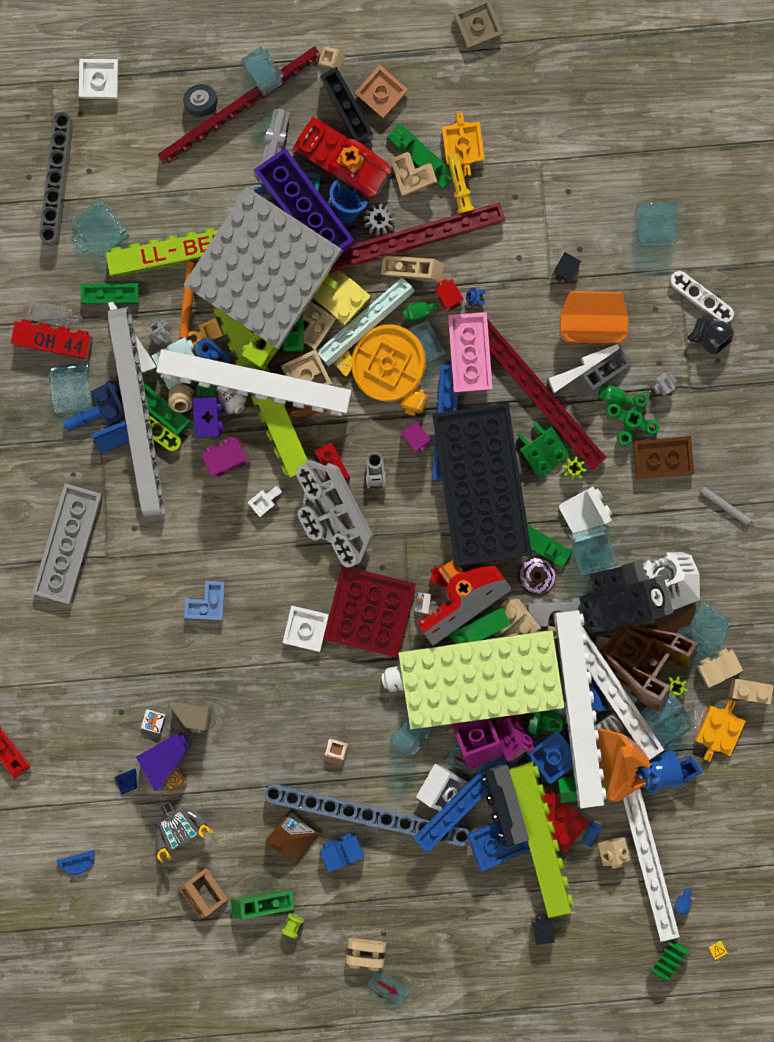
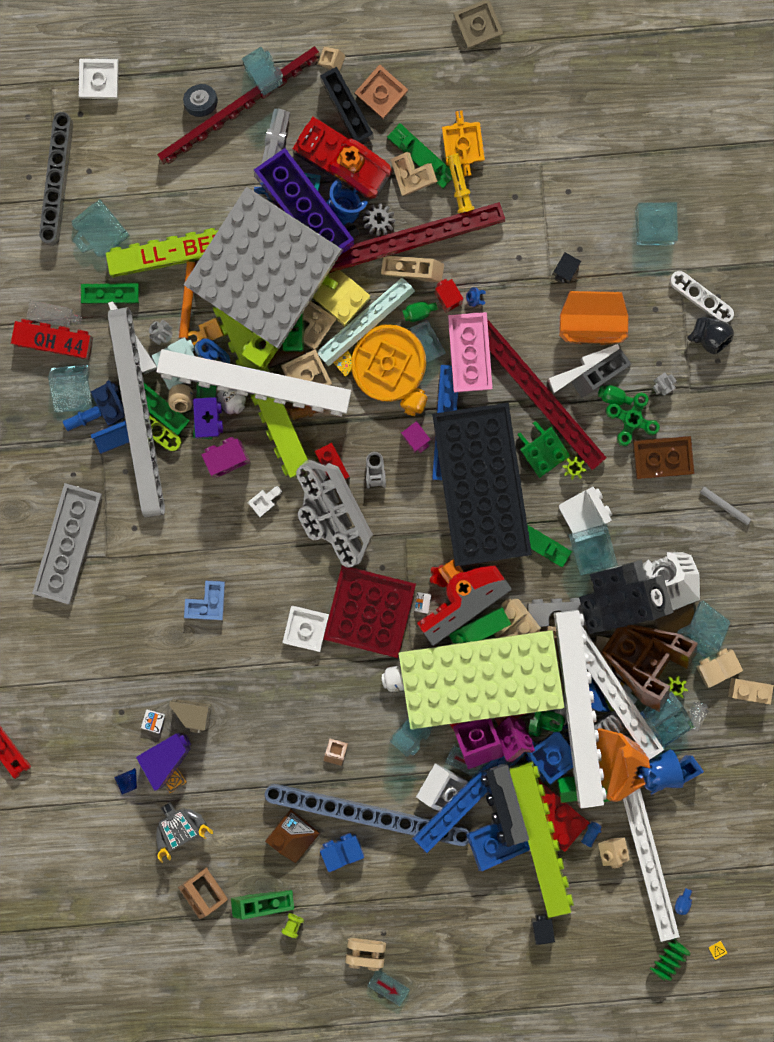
(77, 863): blue tile -> none
(527, 571): dish -> none
(720, 730): light orange plate -> none

